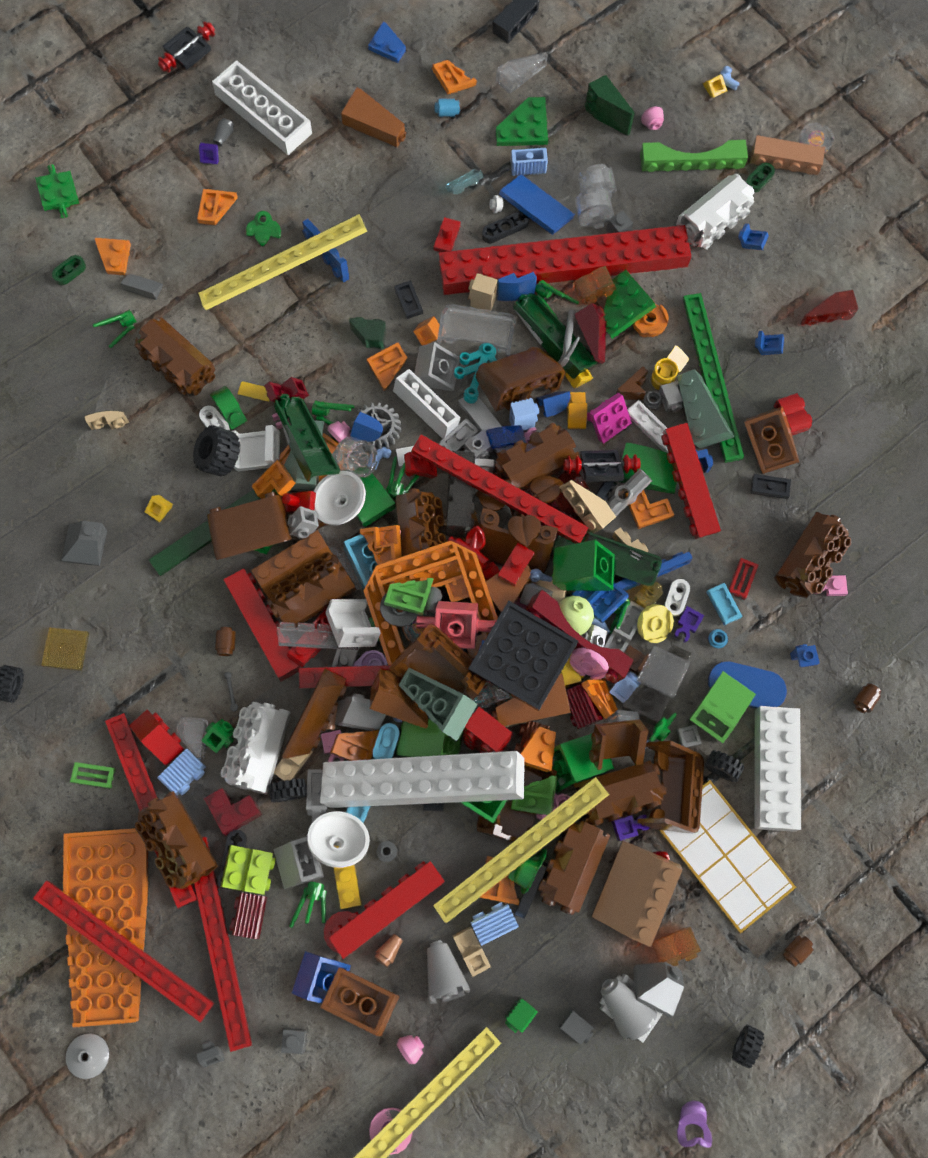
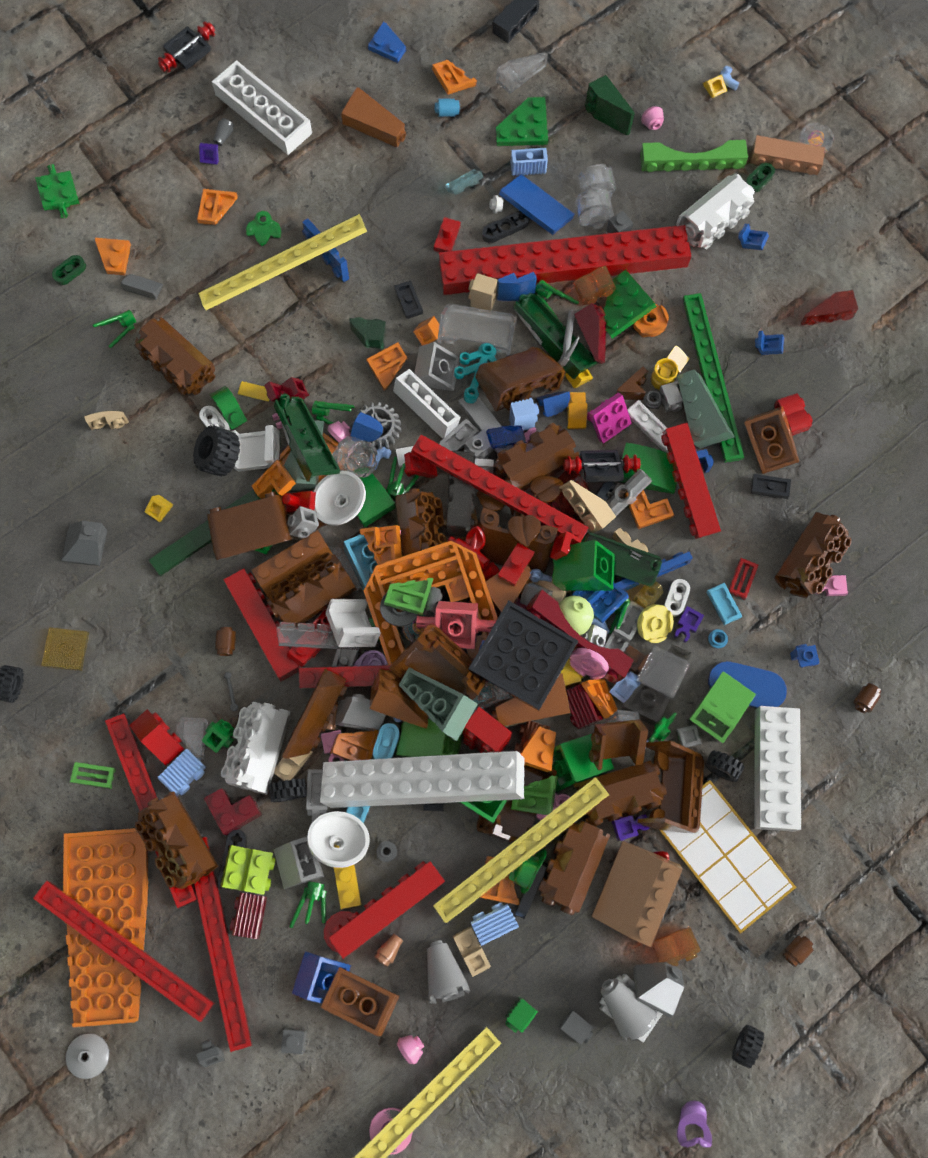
(562, 544): none -> red bracket

